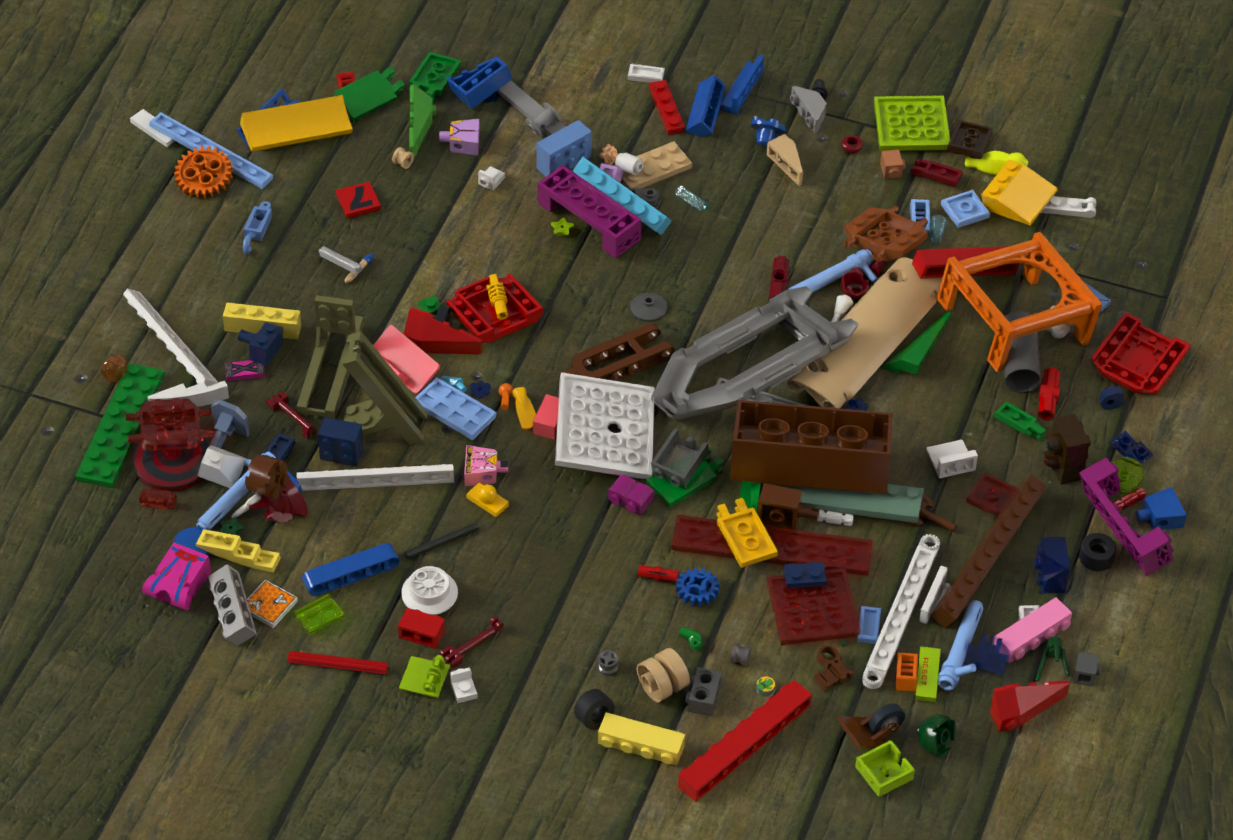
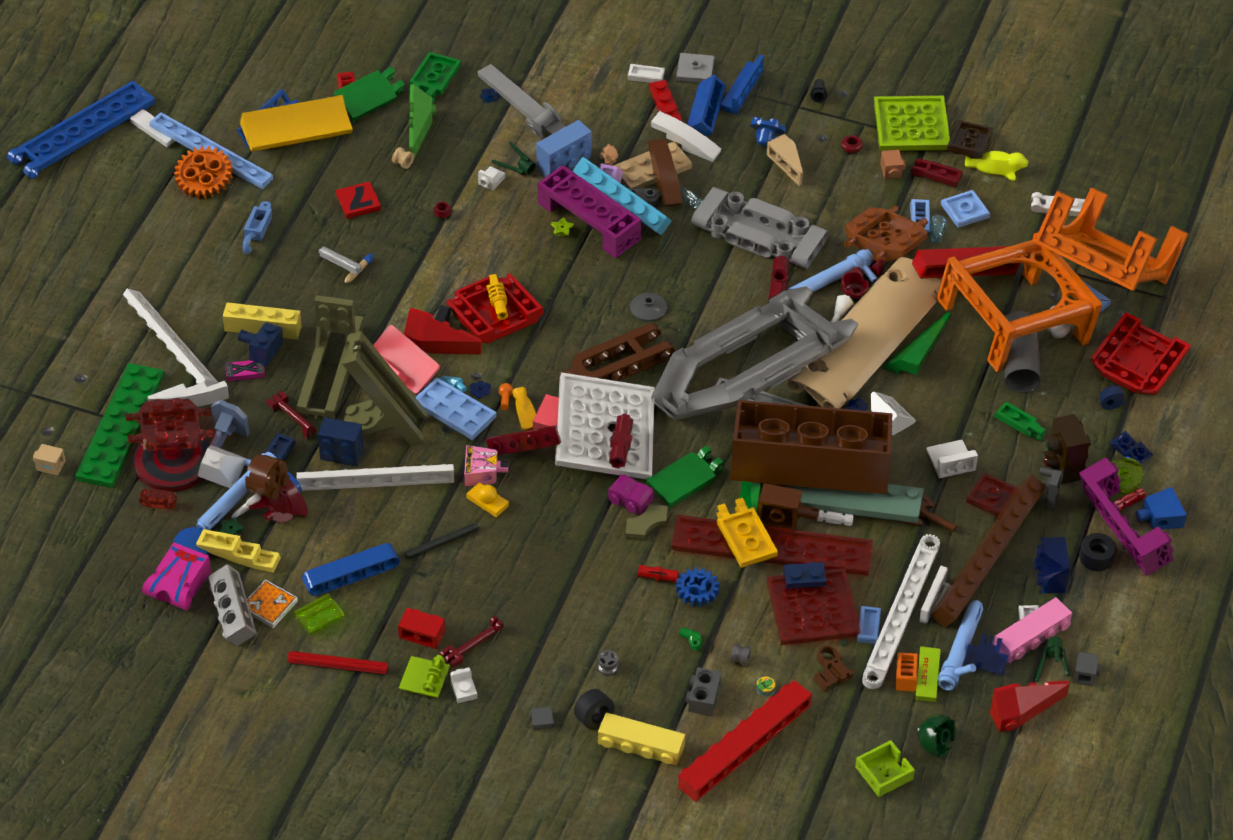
(49, 459): none -> tan brick
(81, 128): none -> blue hinge
(114, 367): clear orange head -> none
(429, 305): green plate -> none
(430, 591): white wheel -> none
(442, 210): none -> dark red plate
(462, 136): lavender torso -> none
(481, 82): blue wedge -> none
(524, 440): none -> dark red bracket
(525, 164): none -> dark green plant
(542, 718): none -> dark grey tile
(621, 441): none -> dark red piece
(629, 163): white brick -> none
(640, 526): none -> olive tile
(663, 674): tan wheel -> none
(665, 172): none -> reddish brown slope
(679, 459): dark grey window -> none
(691, 140): none -> white slope
(694, 67): none -> light grey plate
(759, 227): none -> light grey panel
(810, 106): light grey slope -> none
(873, 730): reddish brown plate -> none
(887, 404): none -> white slope
(1018, 193): yellow slope -> none
(1049, 393): red piece -> none
(1053, 484): none -> dark grey plate
(1103, 253): none -> orange arch

